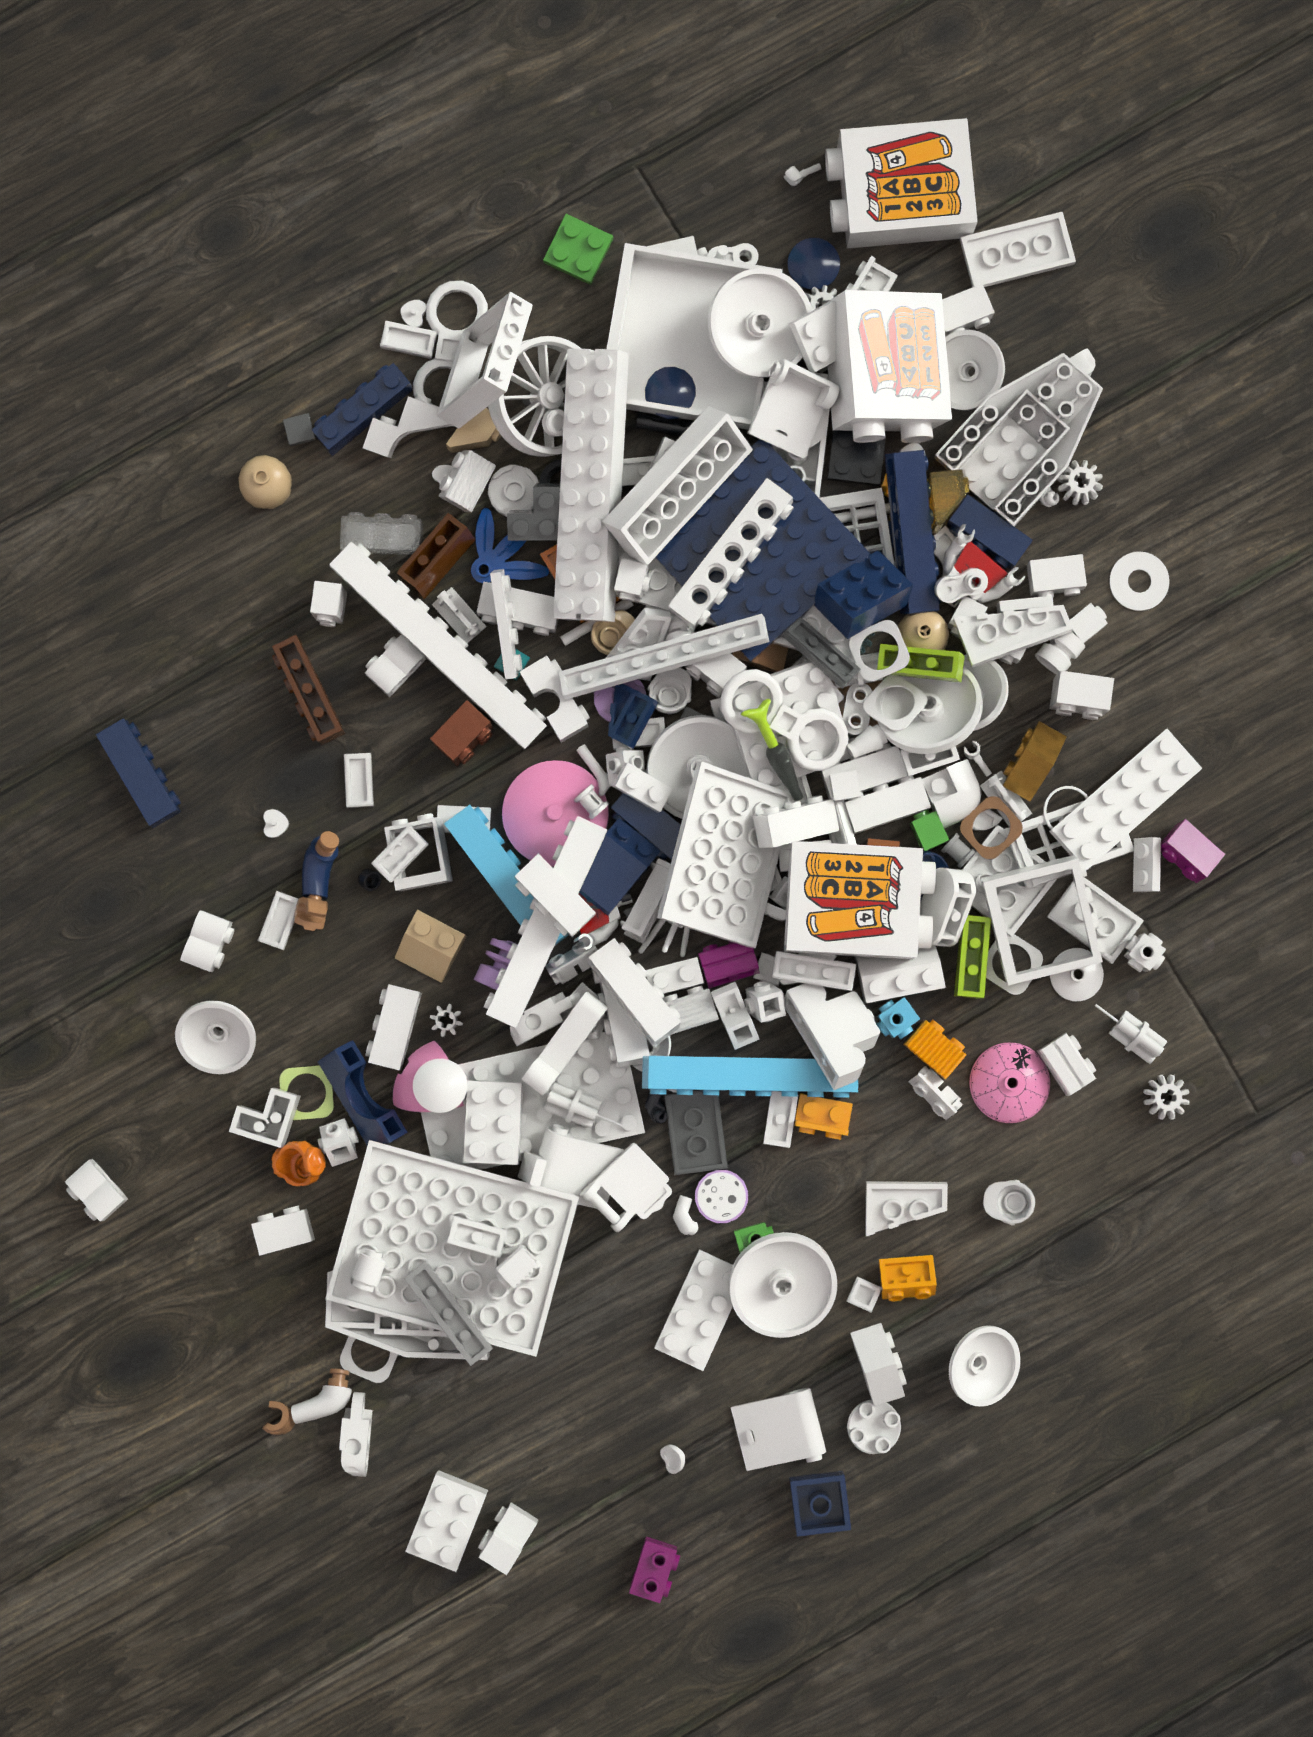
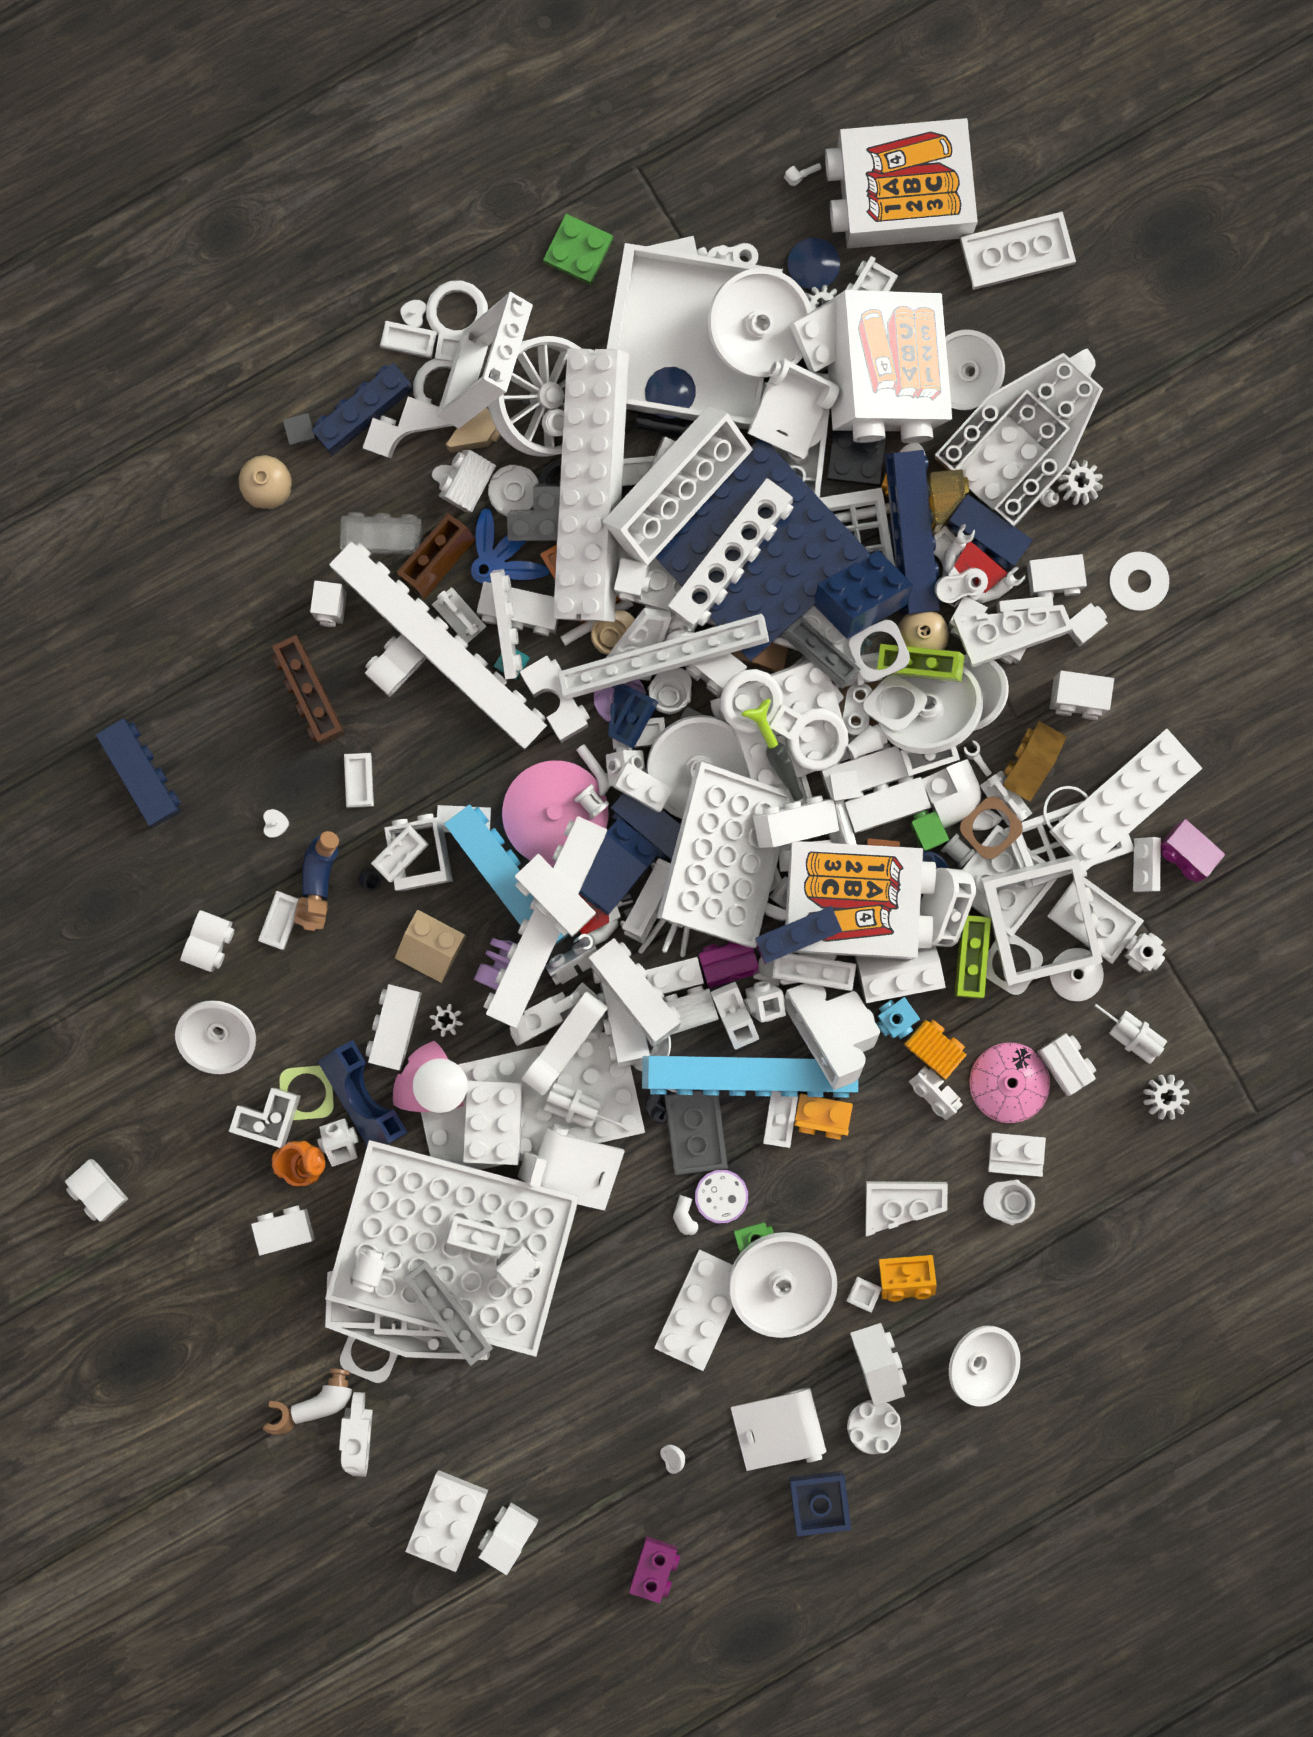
(462, 734): copper brick -> none
(633, 1183): white piece -> none
(798, 935): none -> dark blue brick
(967, 310): white brick -> none
(1016, 1154): none -> white plate
(1059, 651): white wheel -> none

